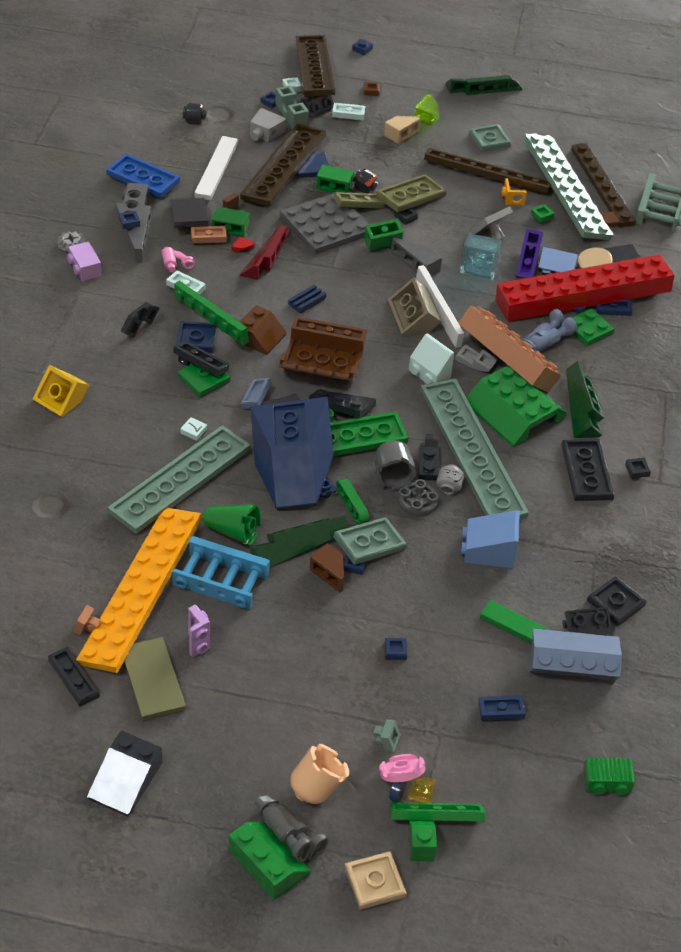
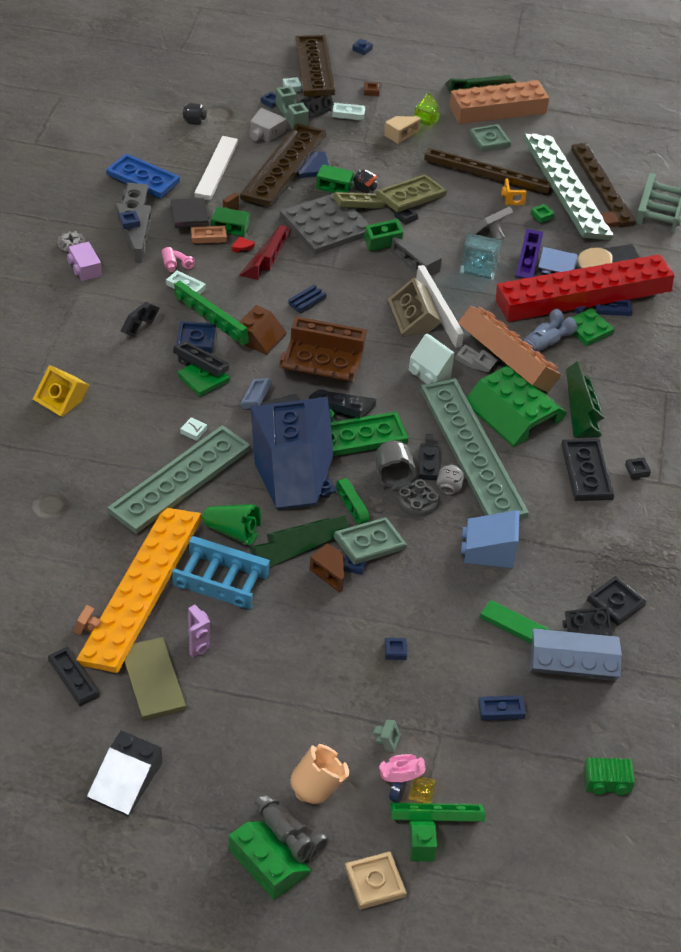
(499, 102): none -> nougat brick

